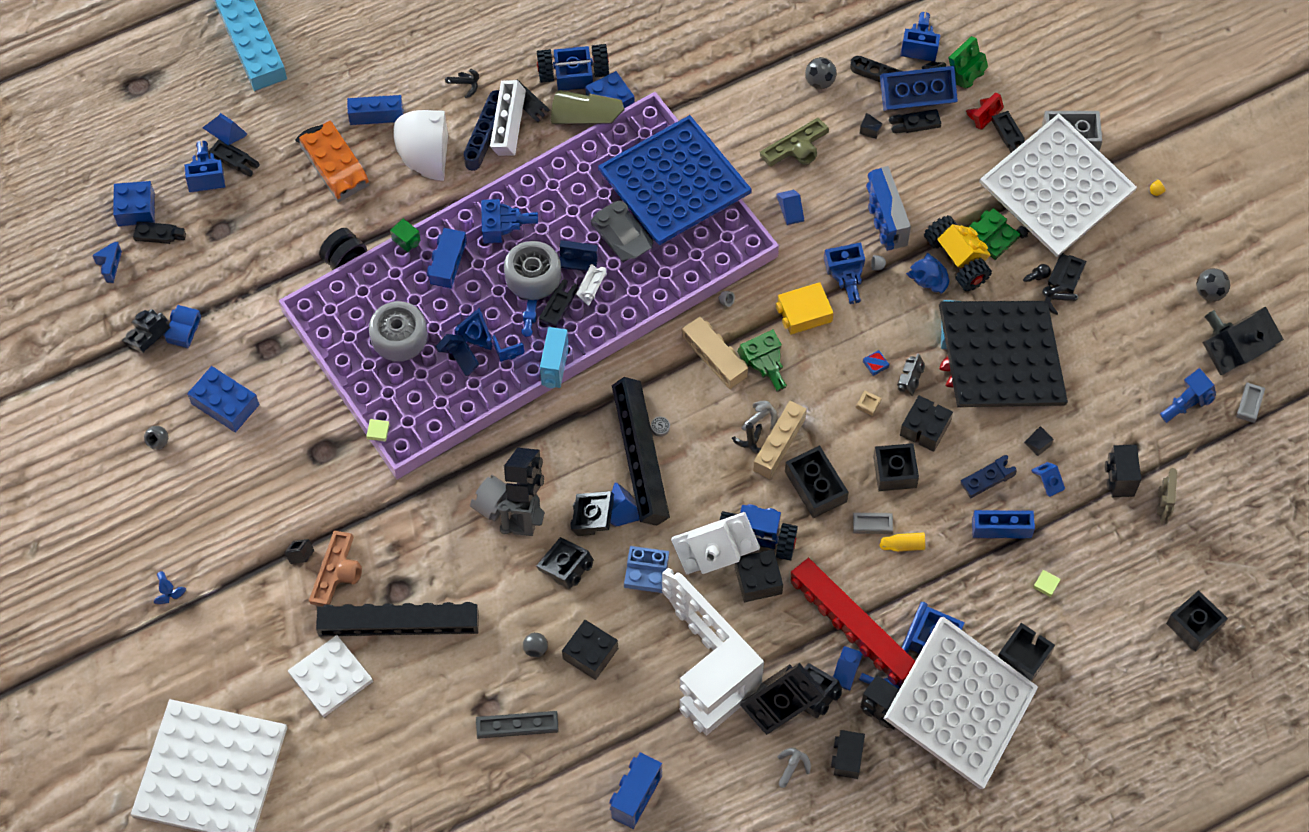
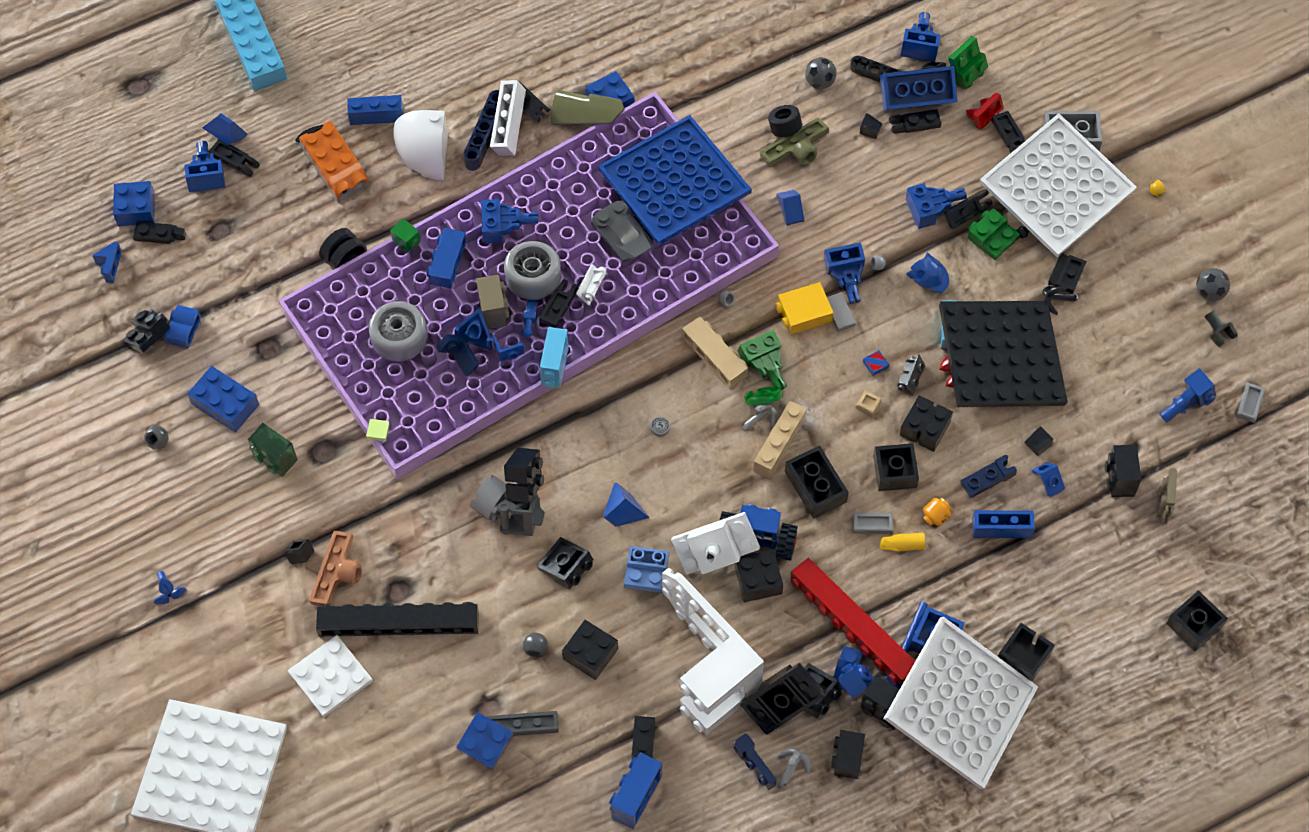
(272, 450): none -> clear green brick
(465, 78): black piece -> none
(485, 740): none -> blue brick
(493, 301): none -> dark tan brick
(573, 66): brick -> none
(578, 255): dark blue bracket -> none
(592, 513): black plate -> none
(640, 451): black brick -> none
(643, 736): none -> black brick
(745, 749): none -> dark blue plate
(752, 438): black piece -> none
(763, 396): none -> green tile
(785, 121): none -> black tyre
(842, 315): none -> light grey tile
(855, 679): none -> blue brick
(887, 209): blue piece -> none
(930, 202): none -> blue brick
(937, 512): none -> light orange head
(963, 248): brick -> none
(967, 209): none -> black hinge
(1041, 272): black bar -> none
(1046, 583): yellowish green tile -> none
(1243, 341): black brick -> none

